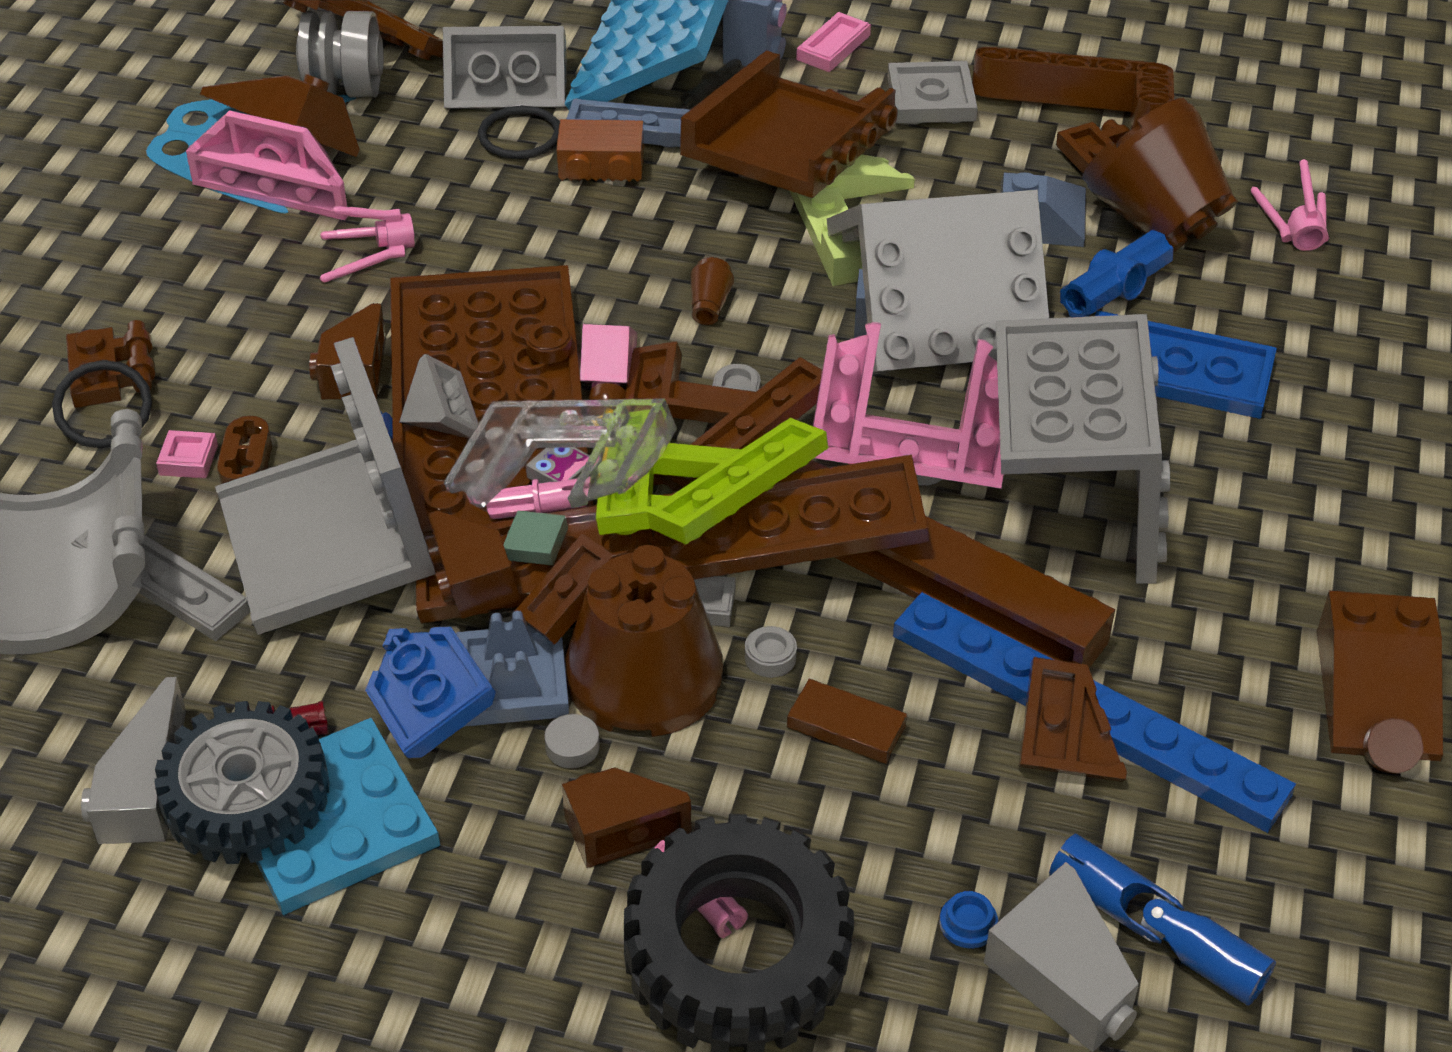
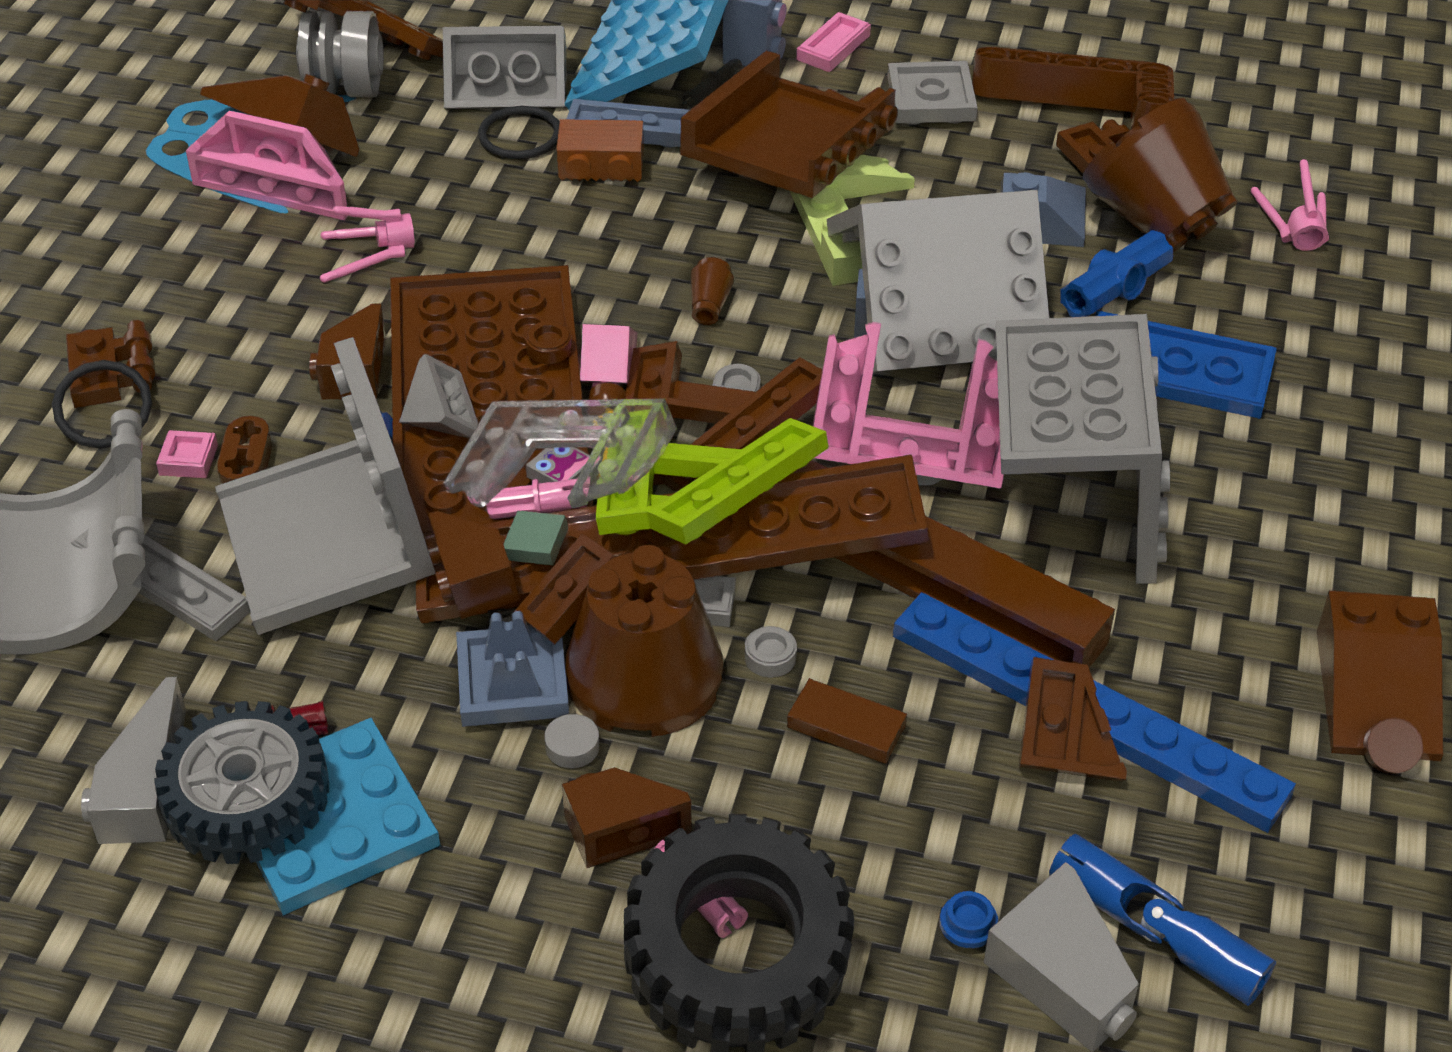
(427, 688): blue tile -> none

